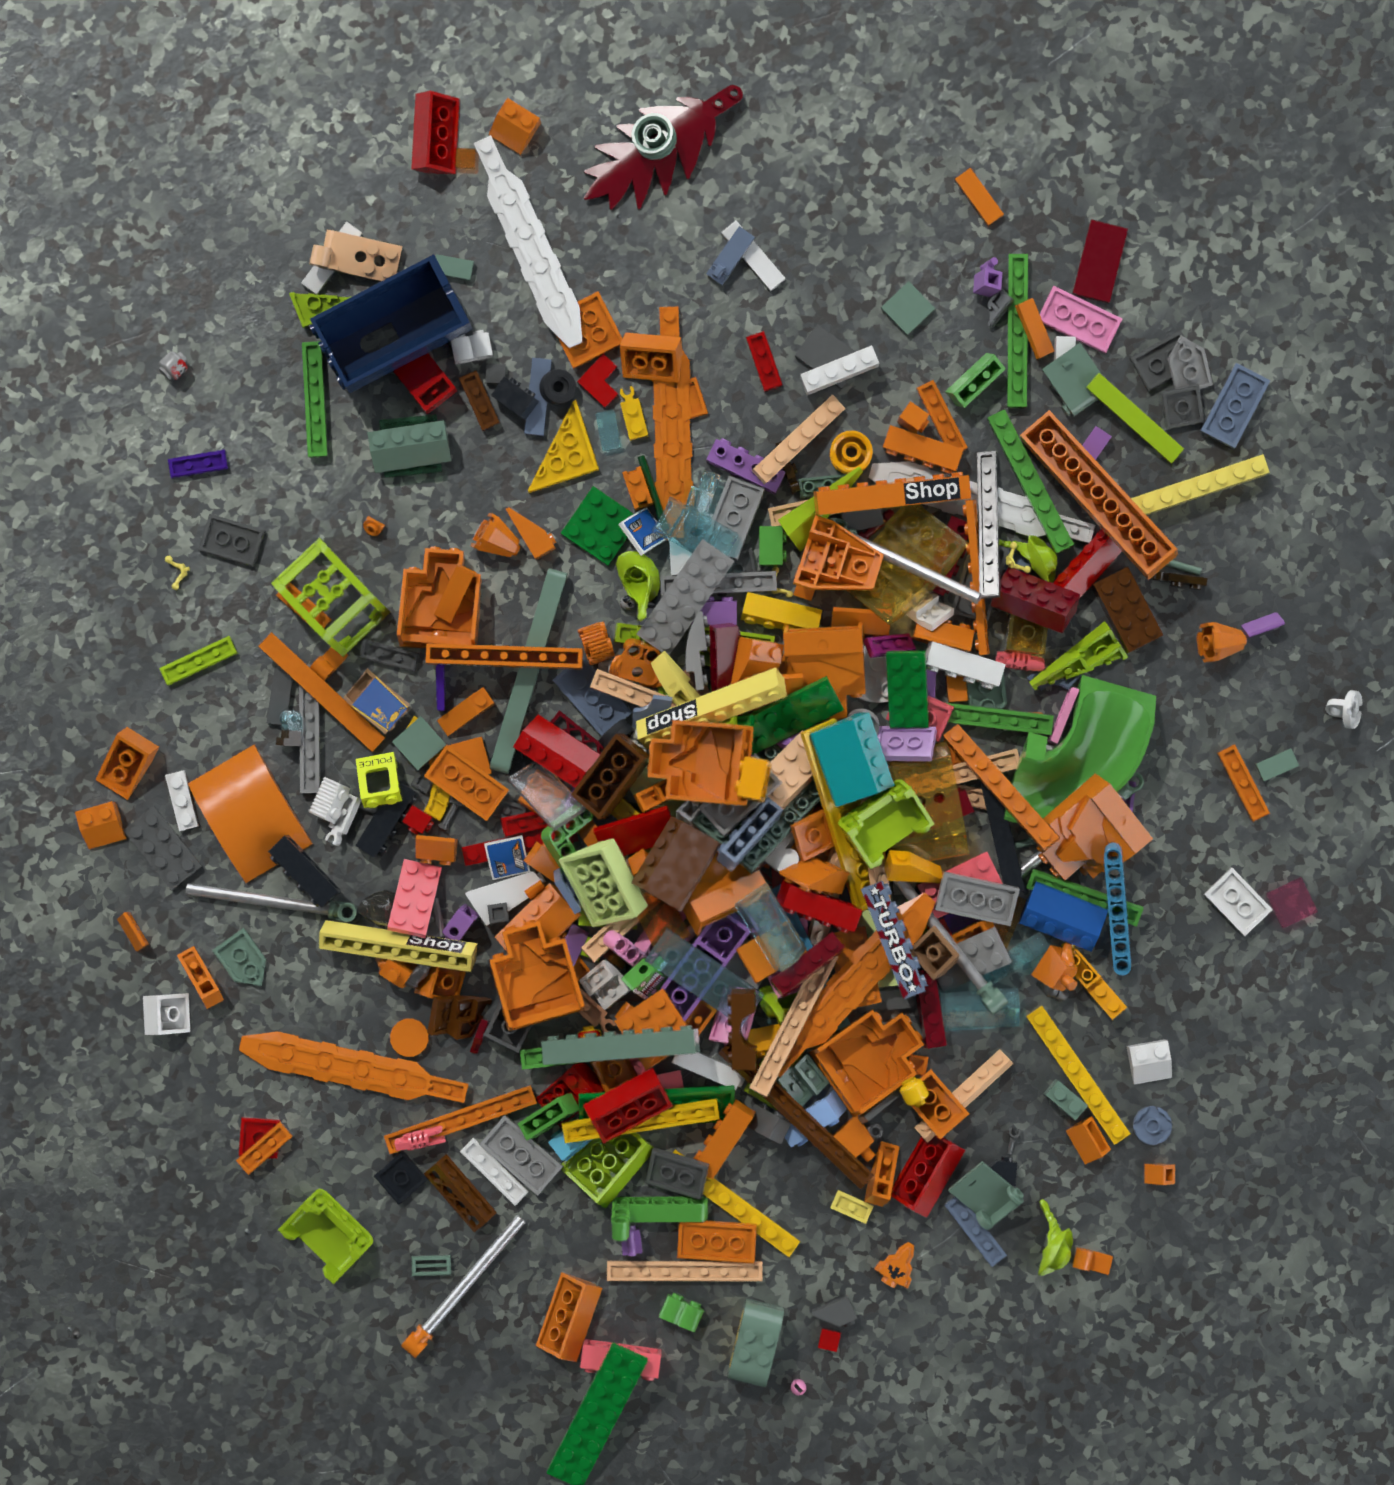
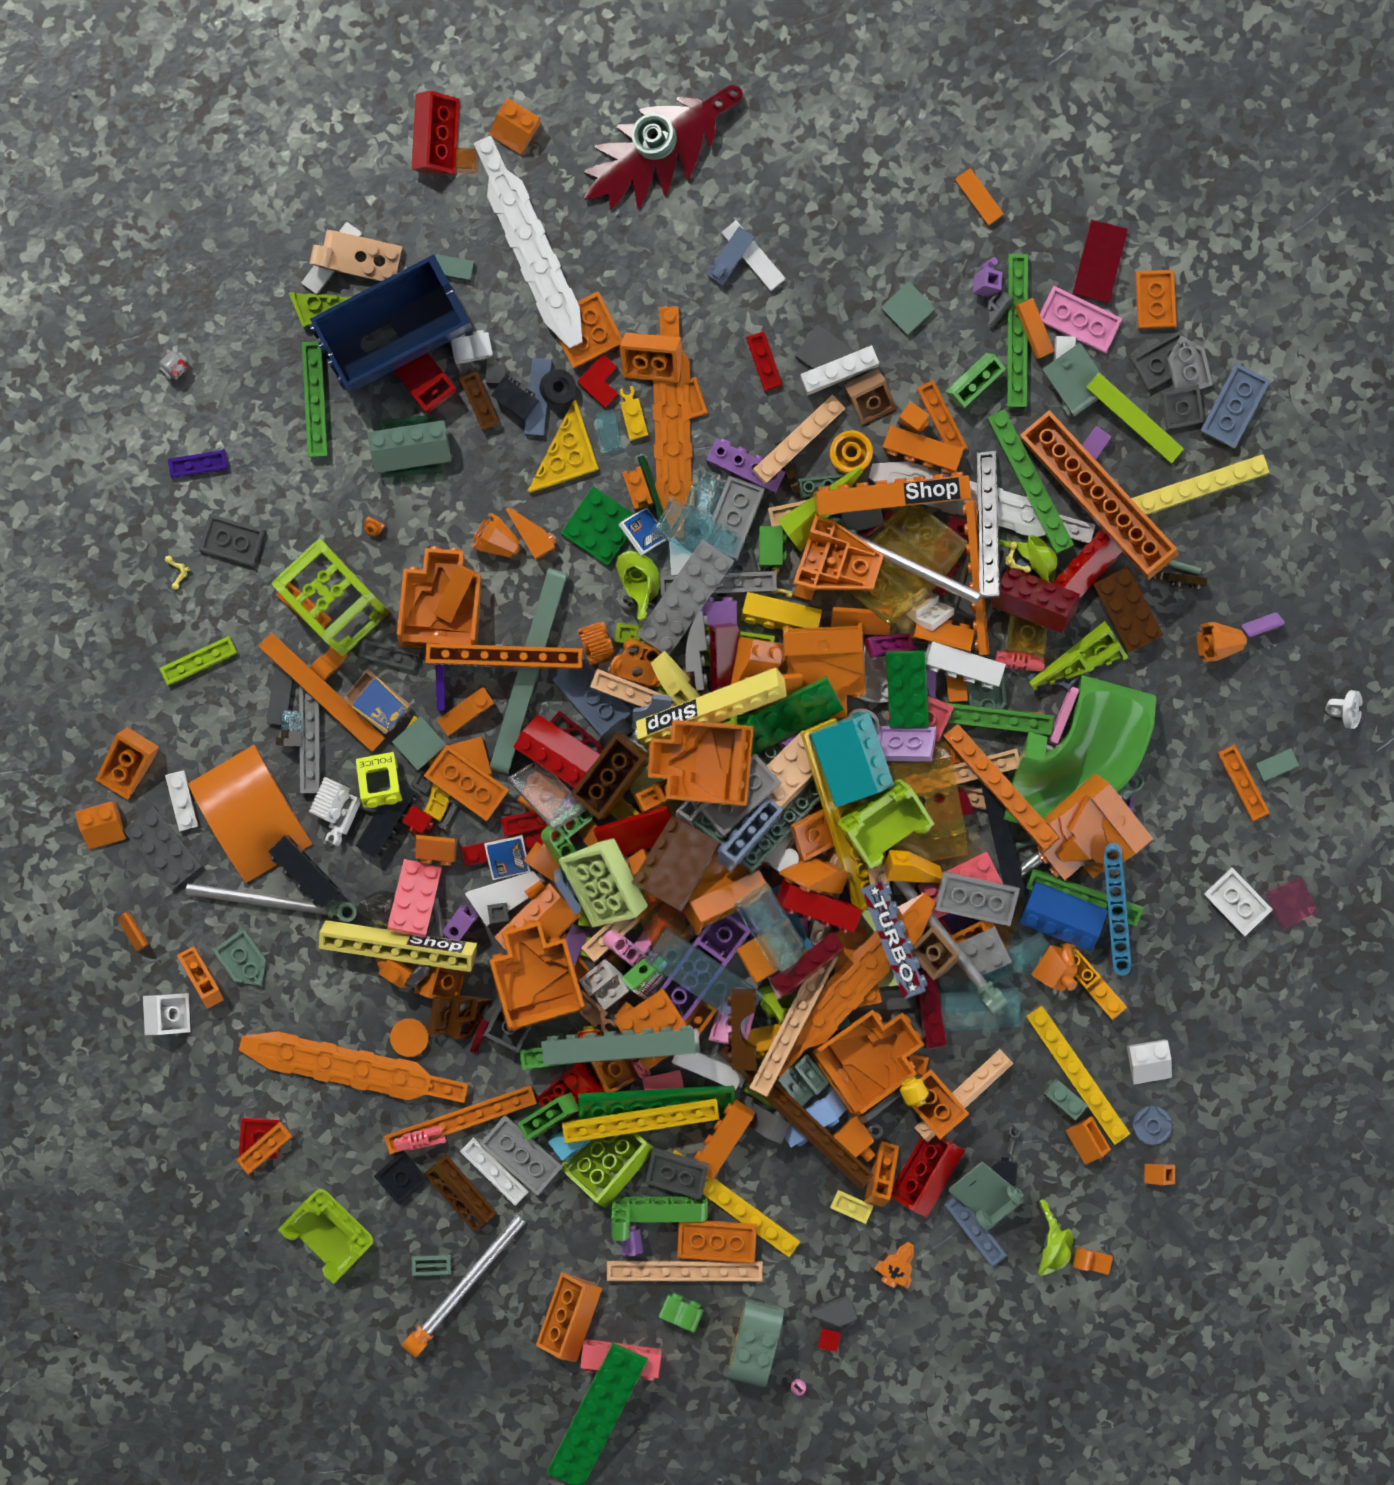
(627, 1105): red slope -> none
(753, 779): light orange slope -> none
(869, 396): none -> medium nougat slope
(1155, 299): none -> orange tile

